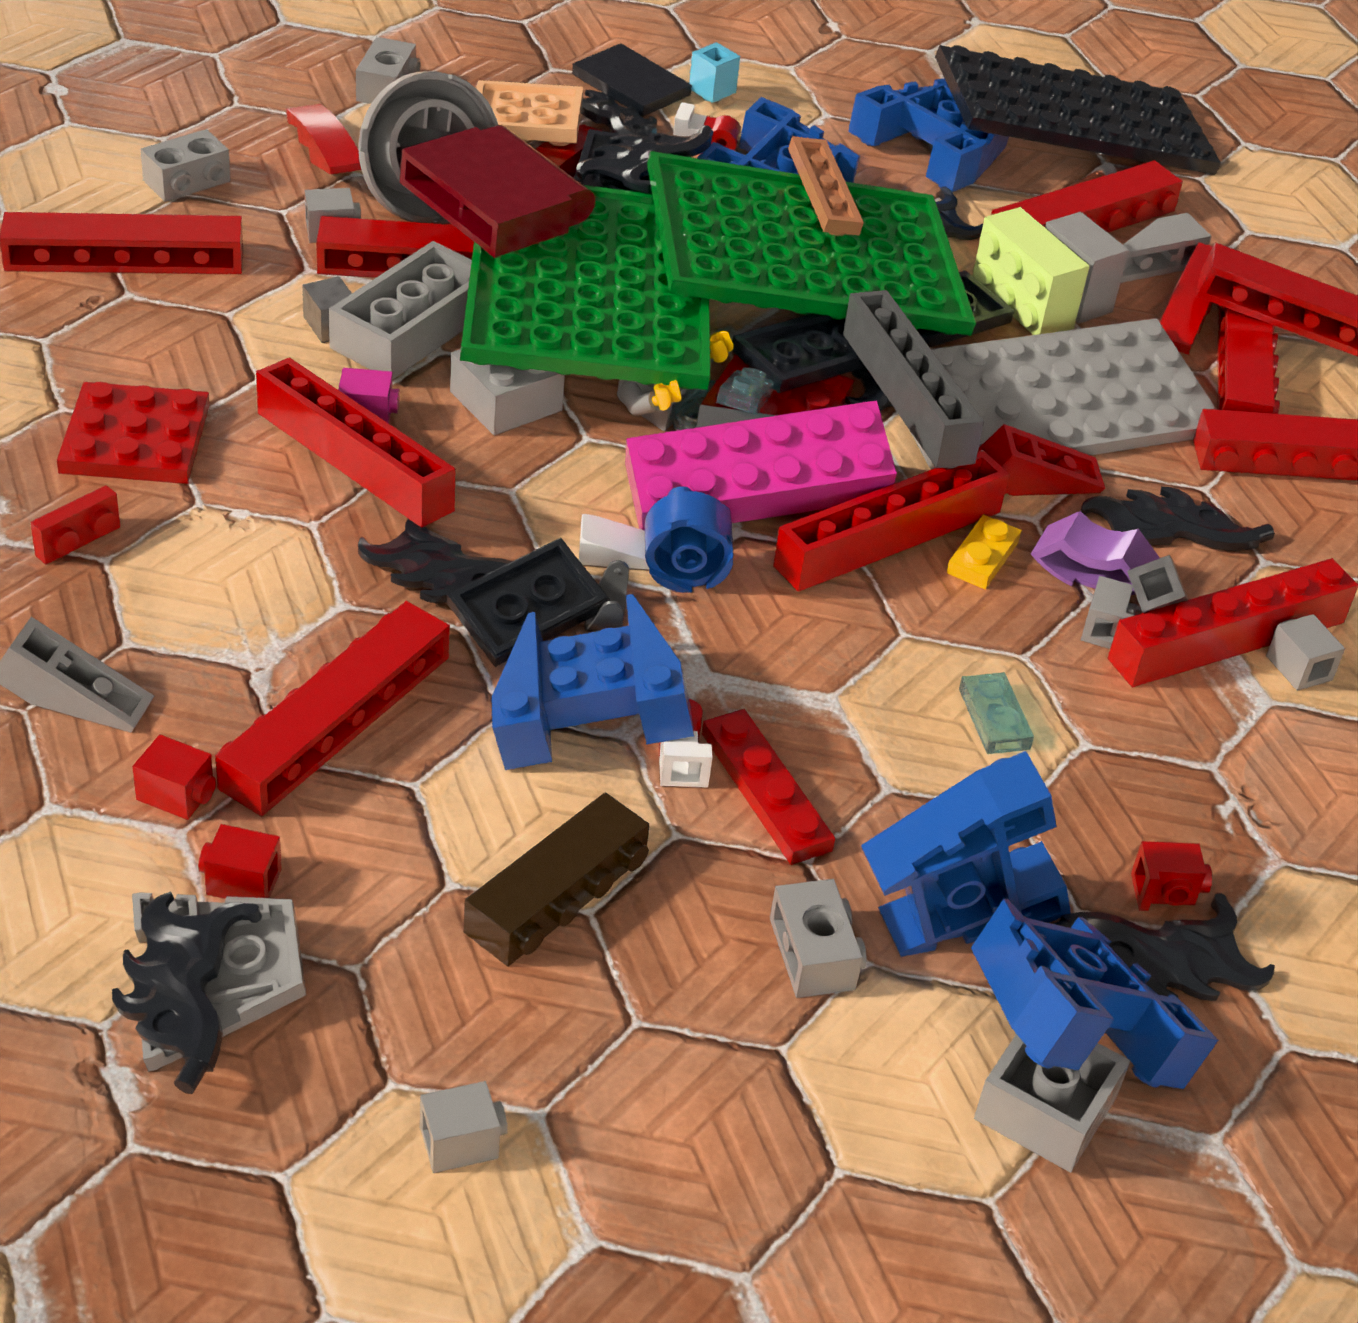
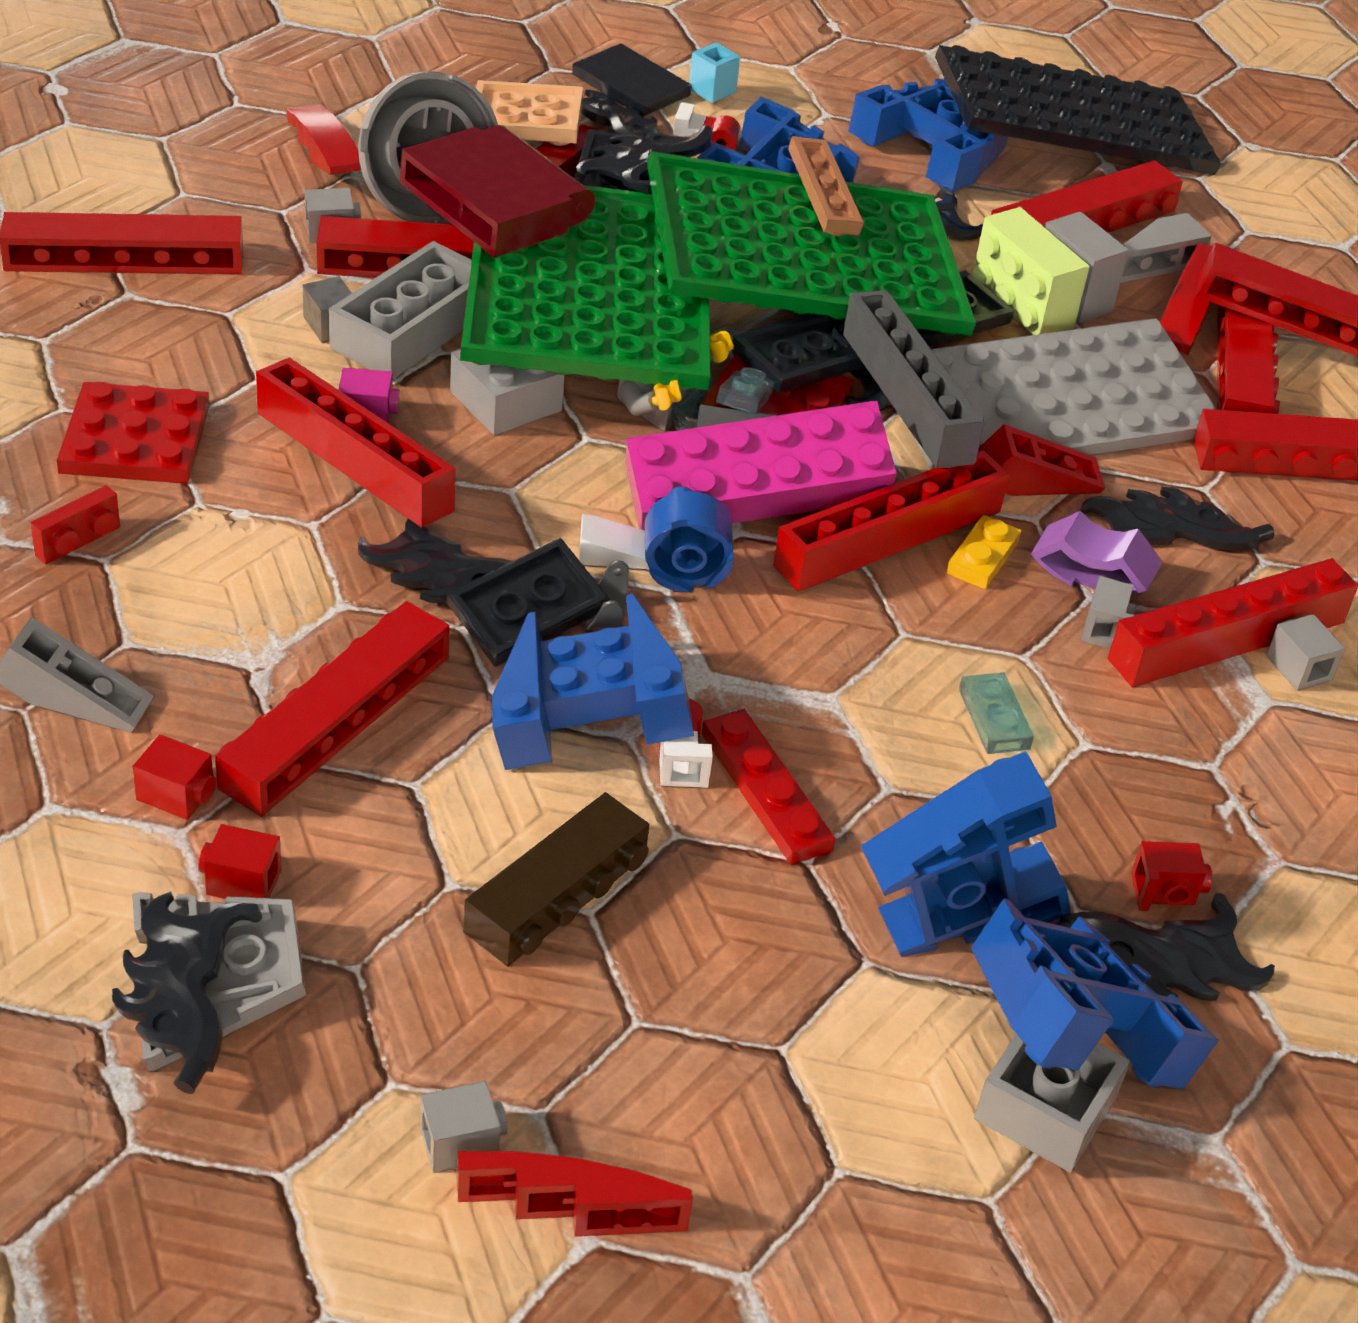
(185, 165): light grey brick -> none
(382, 65): light grey brick -> none
(595, 1194): none -> red slope
(817, 938): light grey brick -> none
(1157, 584): flat silver brick -> none

